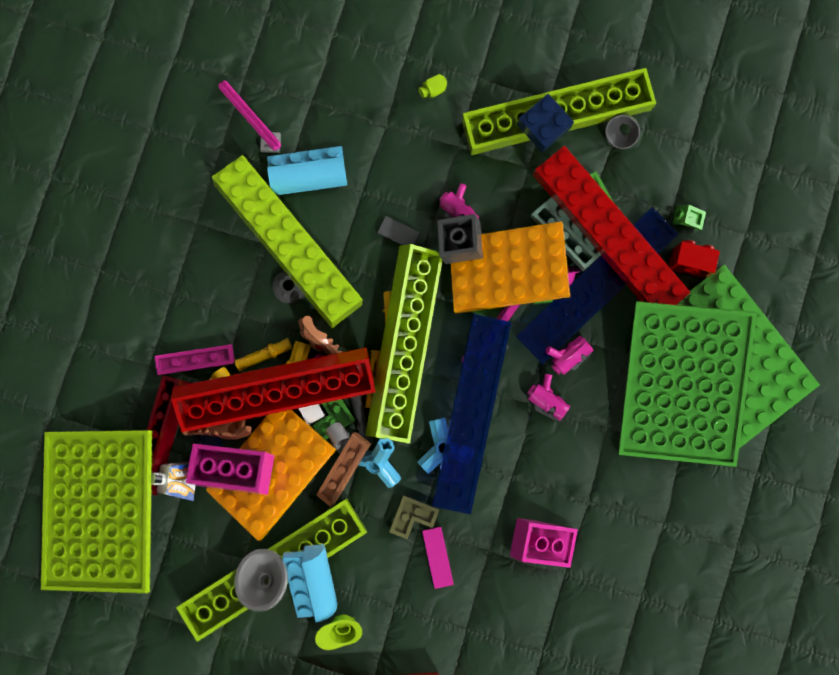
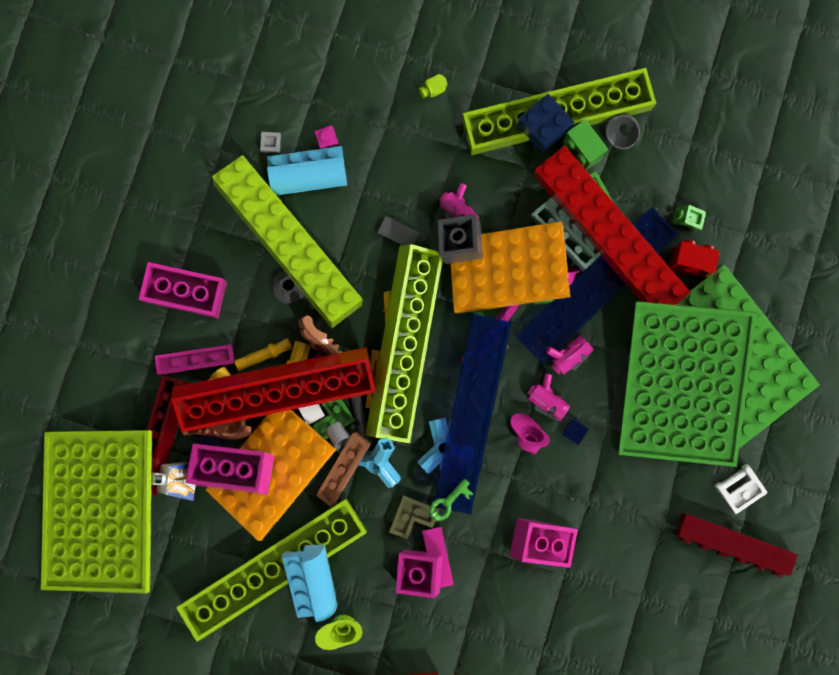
(183, 290): none -> dark pink brick
(249, 115): dark pink axle -> none
(253, 576): light grey dish -> none
(326, 137): none -> dark pink plate
(419, 573): none -> dark pink brick
(447, 502): none -> bright green piece
(529, 434): none -> dark pink piece
(575, 431): none -> clear blue tile
(585, 145): none -> bright green brick
(735, 544): none -> dark red brick
(744, 494): none -> white plate

